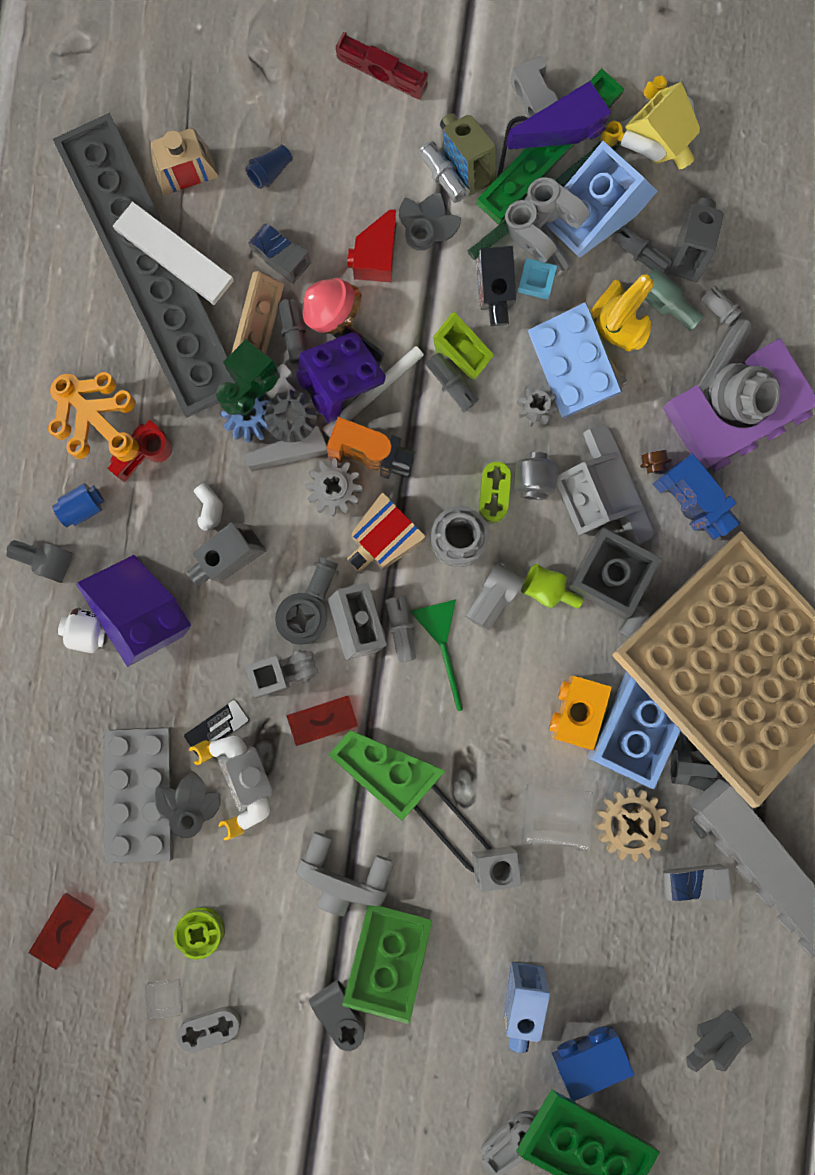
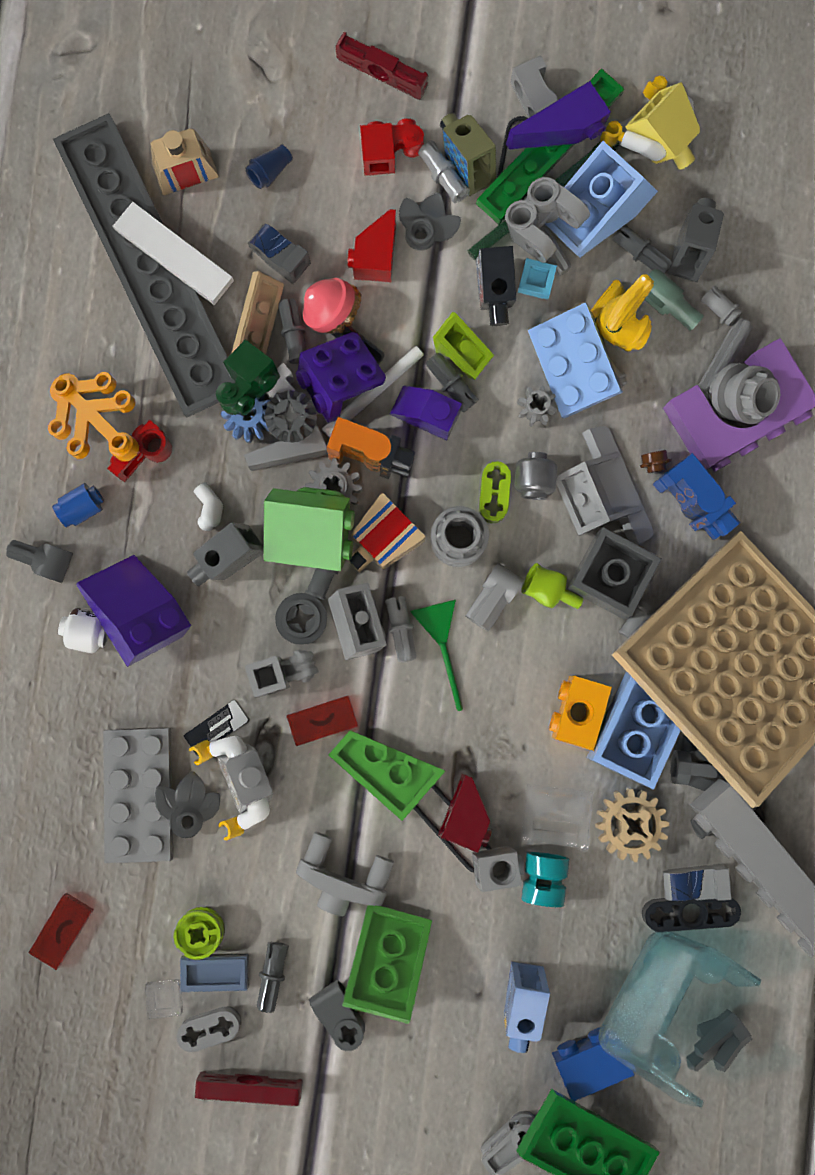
(214, 973): none -> sand blue tile
(248, 1089): none -> dark red piece
(271, 976): none -> dark grey axle
(308, 528): none -> brick
(383, 140): none -> red brick
(427, 410): none -> dark purple slope
(466, 818): none -> dark red slope
(546, 867): none -> teal wheel
(650, 1000): none -> clear light blue windscreen
(667, 922): none -> black beam

